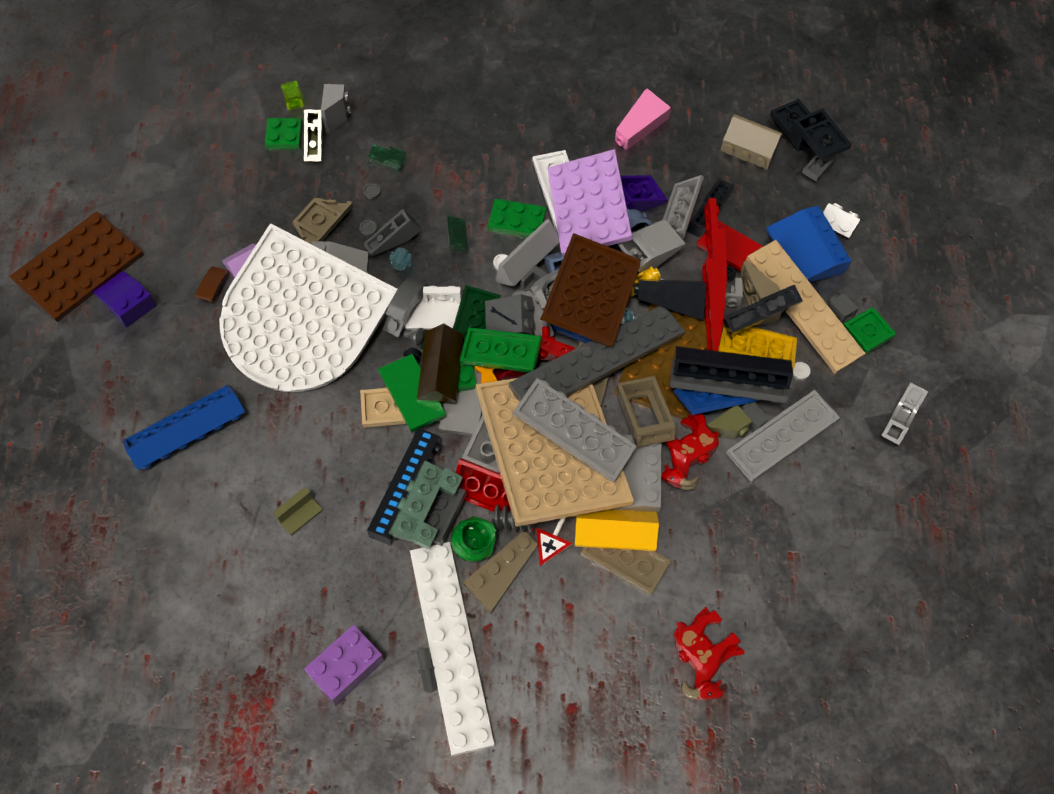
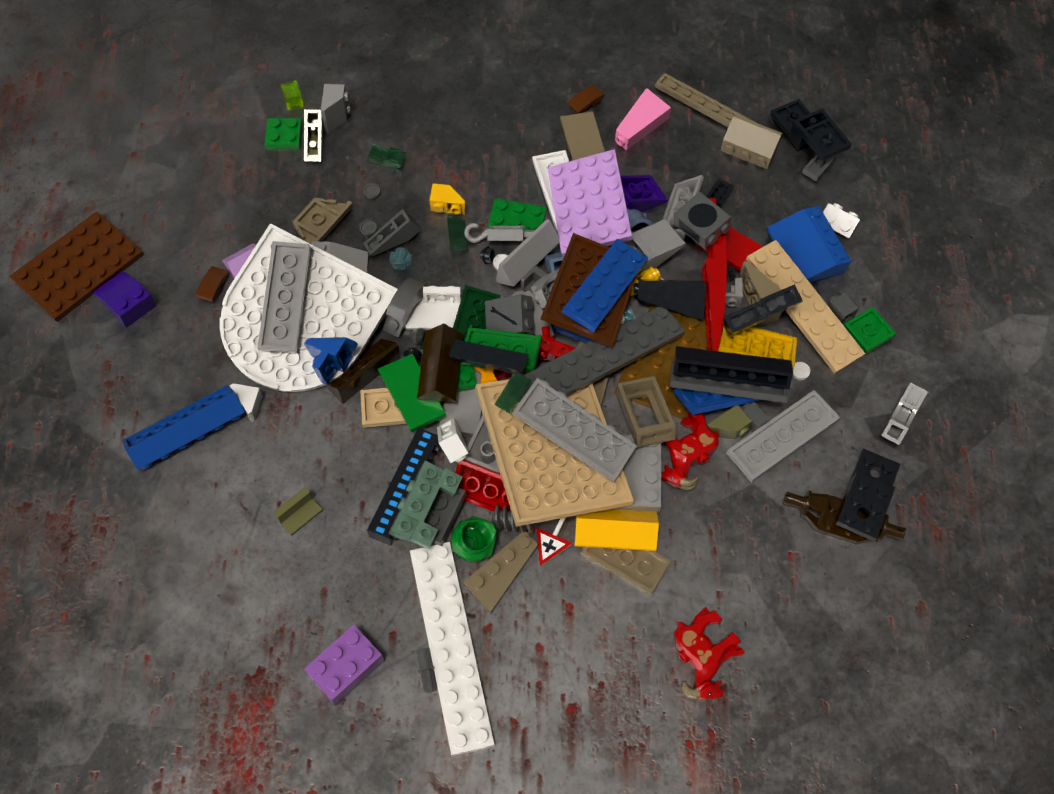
(249, 398): none -> white slope
(284, 297): none -> light grey plate
(330, 355): none -> blue piece
(364, 369): none -> dark brown slope
(446, 199): none -> yellow slope
(452, 441): none -> white slope
(487, 255): none -> black plate
(488, 356): none -> black slope
(498, 233): none -> light grey piece
(513, 392): none -> clear green slope
(581, 135): none -> dark tan tile
(587, 97): none -> reddish brown slope
(604, 285): none -> blue plate
(696, 100): none -> dark tan plate
(702, 220): none -> dark grey brick
(829, 510): none -> dark brown plate
(868, 494): none -> black bracket

